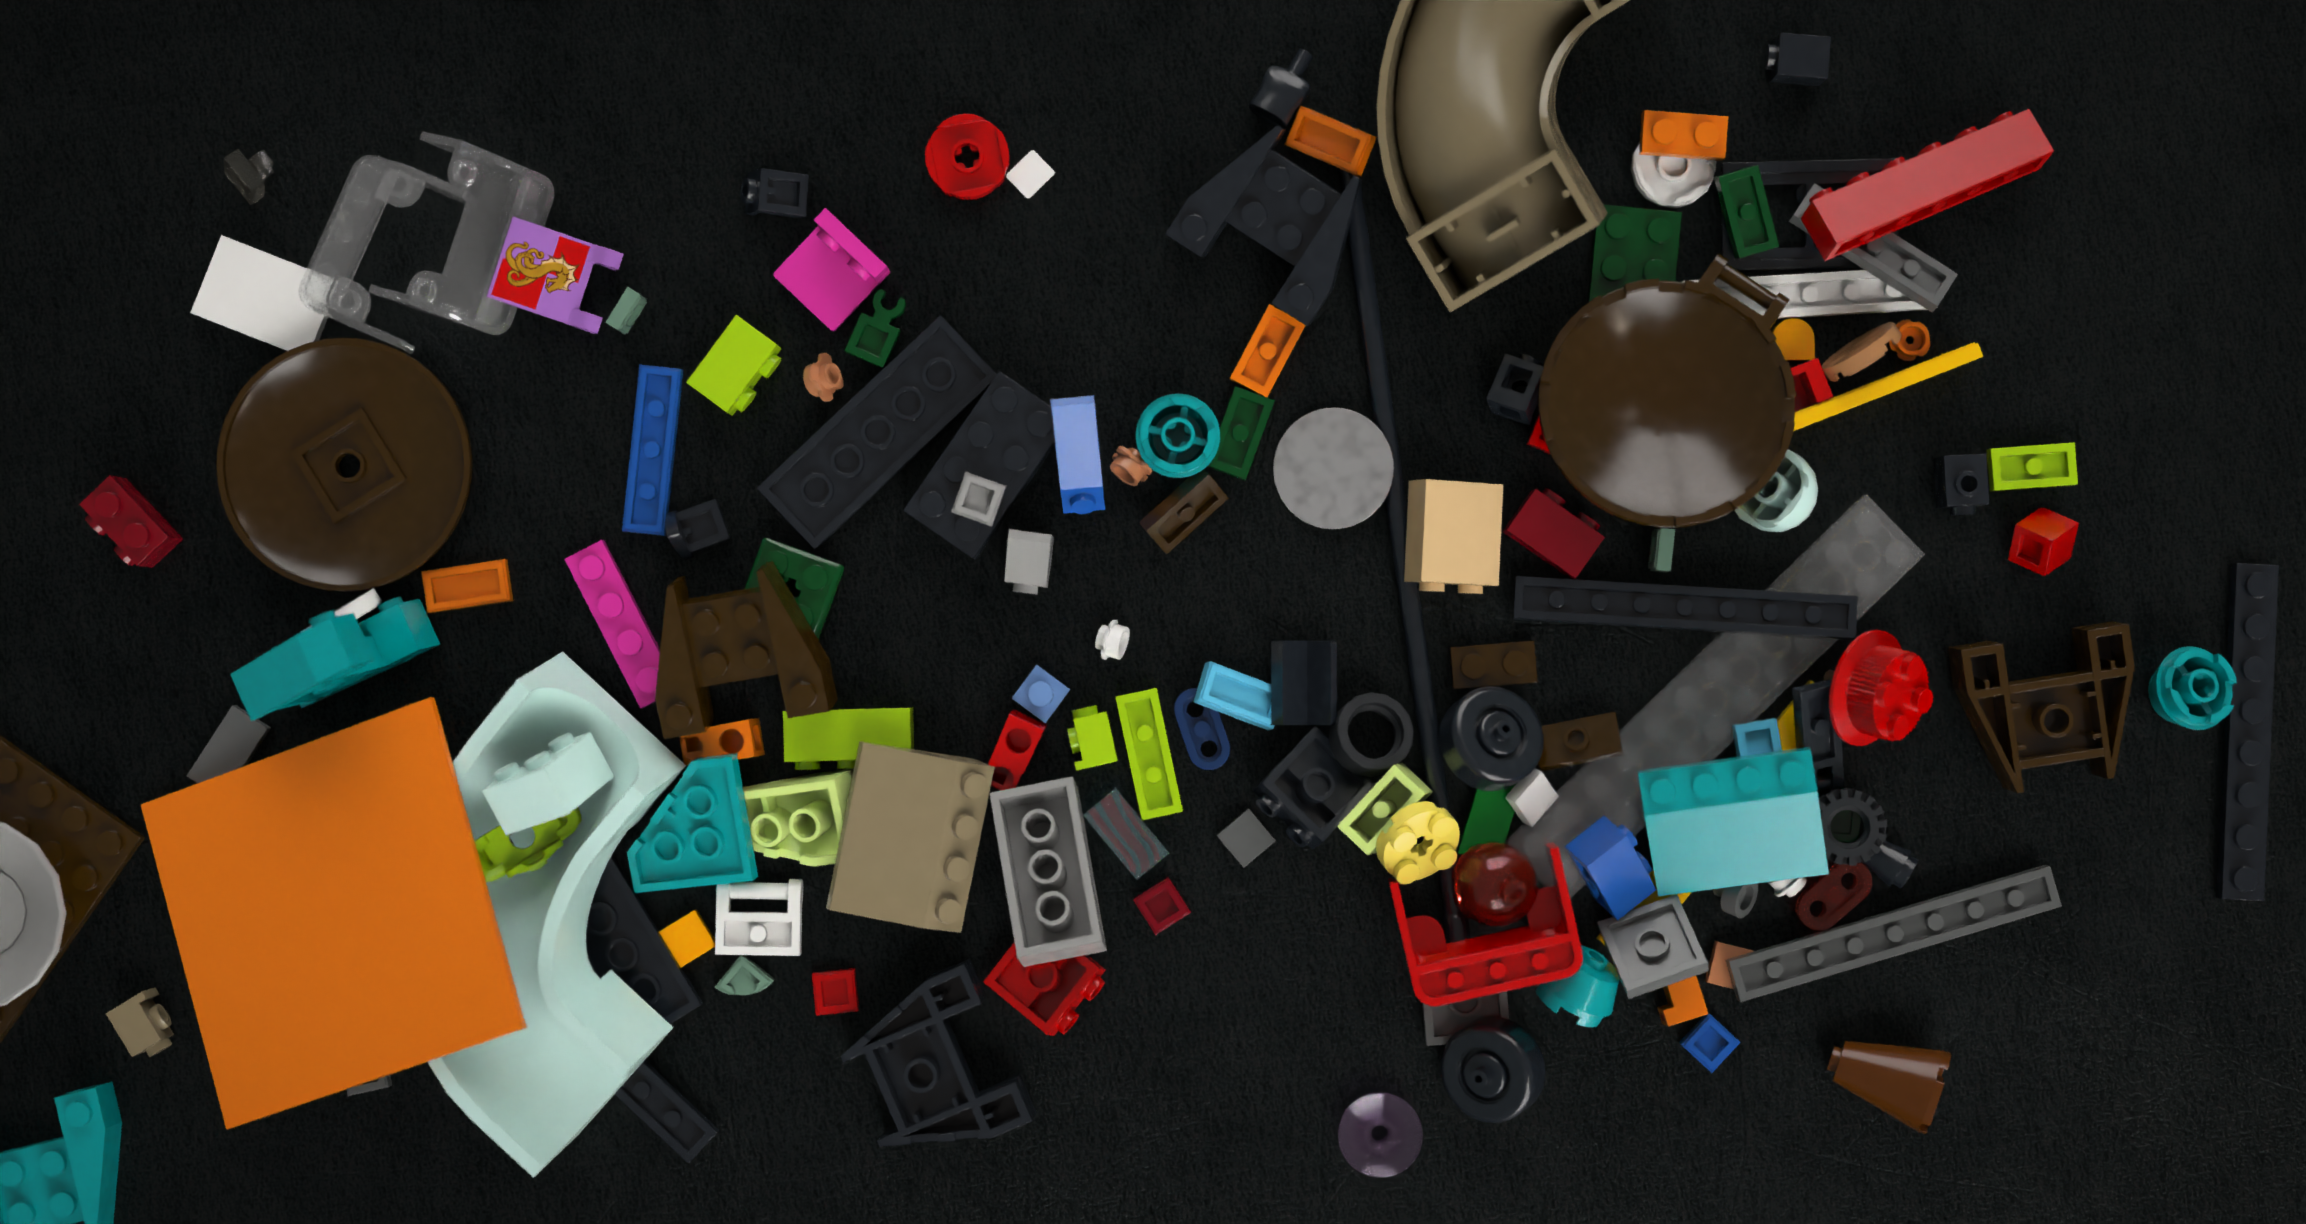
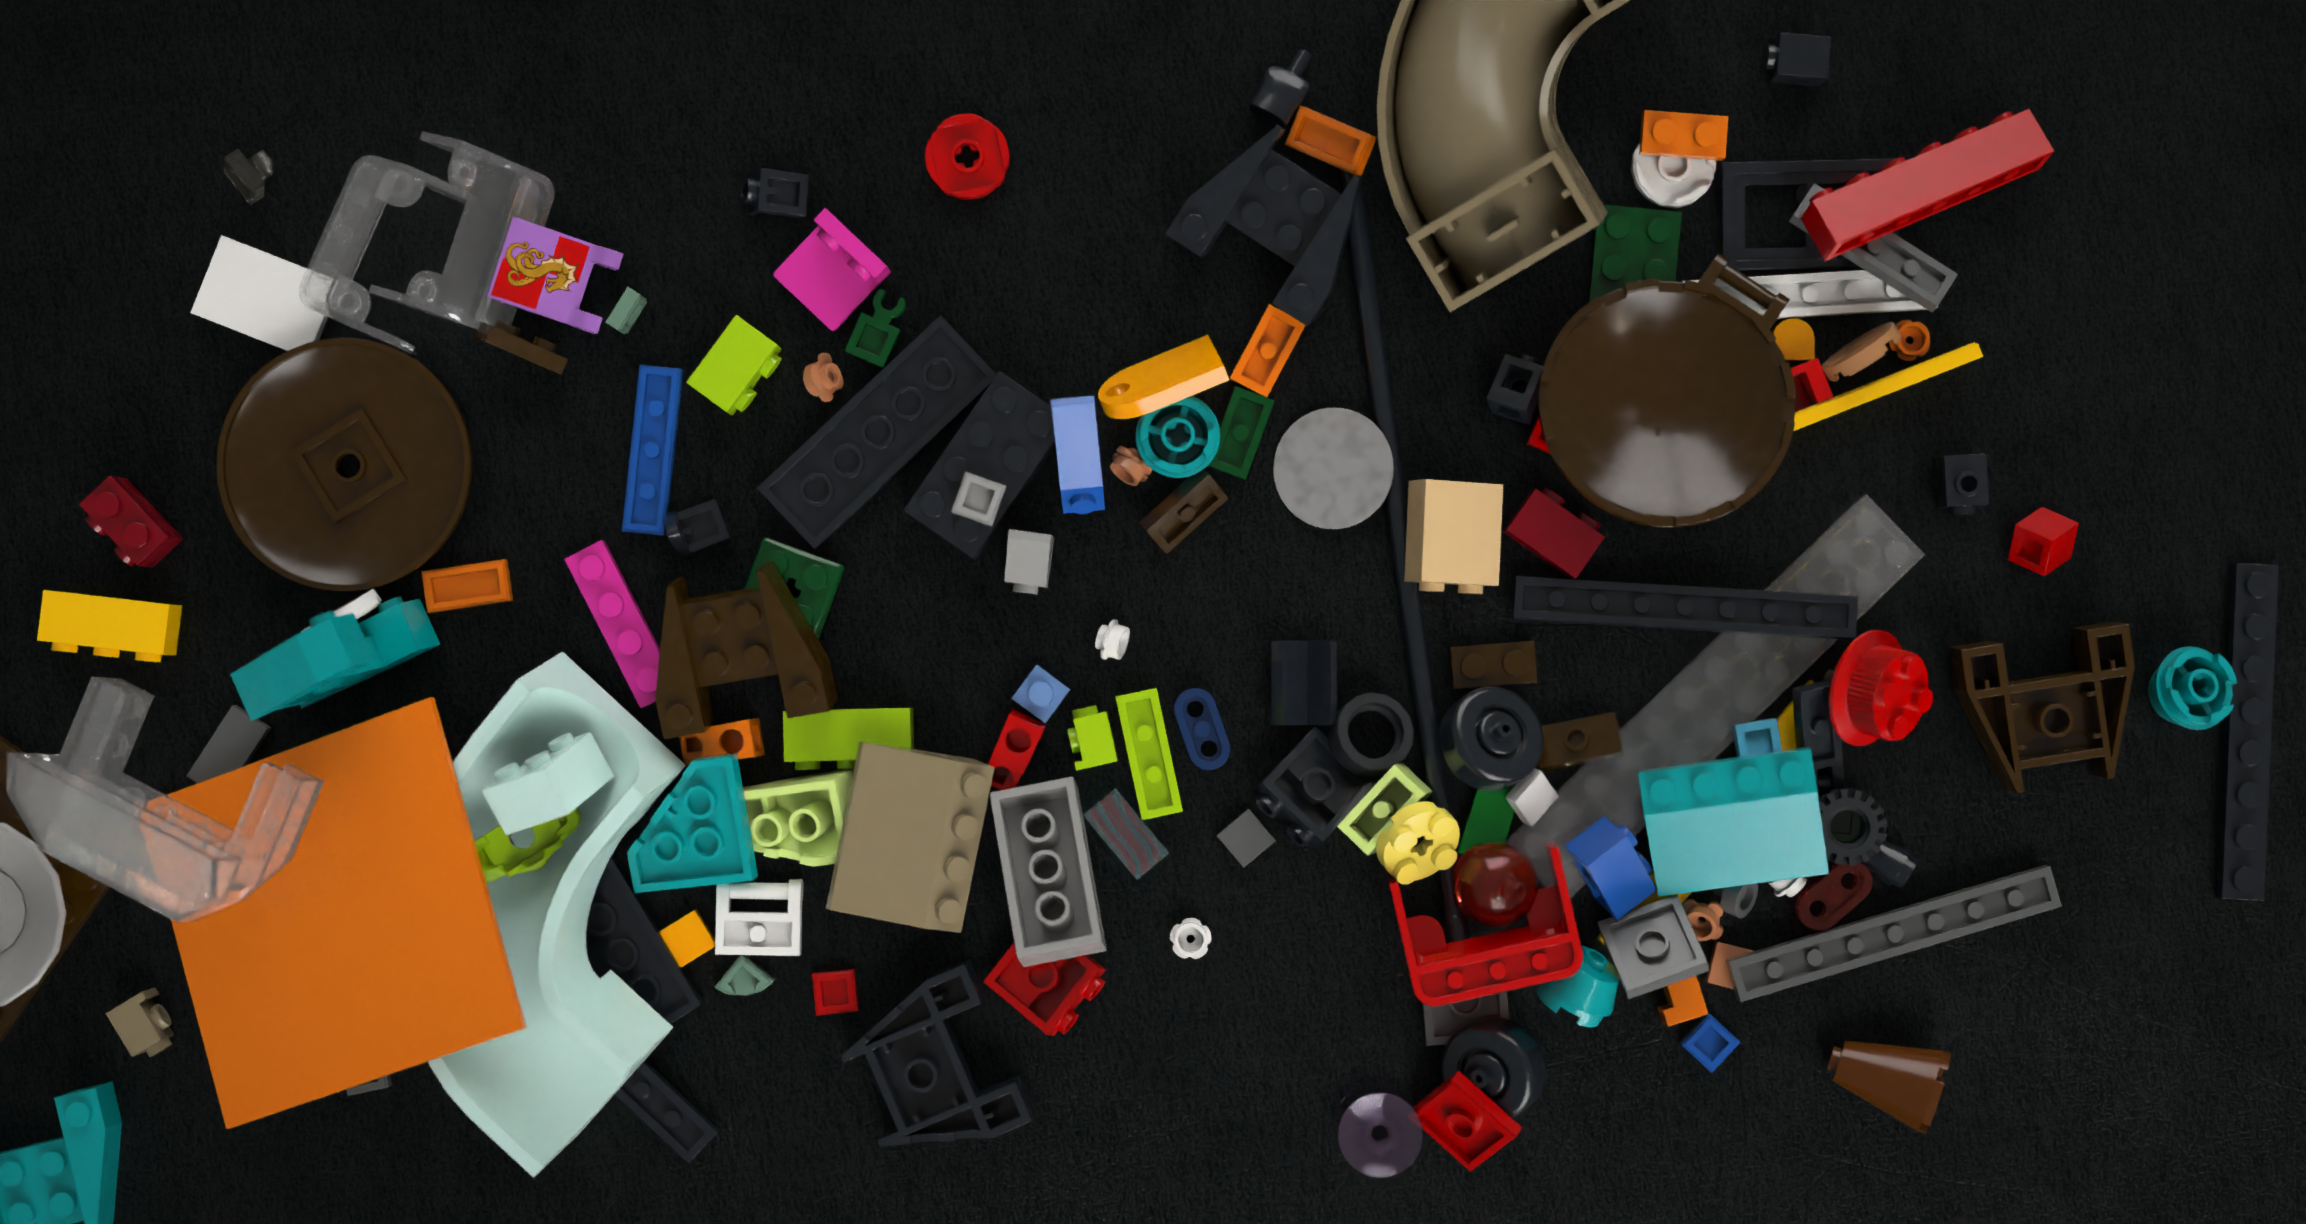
(109, 625): none -> yellow brick
(140, 838): none -> clear wedge
(506, 338): none -> dark brown plate
(1030, 174): white sticker -> none
(1161, 905): dark red tile -> none
(1163, 380): none -> light orange tile
(1193, 927): none -> white plate
(1235, 695): medium azure tile -> none
(1465, 1121): none -> red tile
(1661, 550): sand green tile -> none
(1711, 912): none -> nougat plate
(1746, 211): dark green plate -> none
(1784, 499): light aqua cylinder -> none
(2032, 466): lime plate -> none

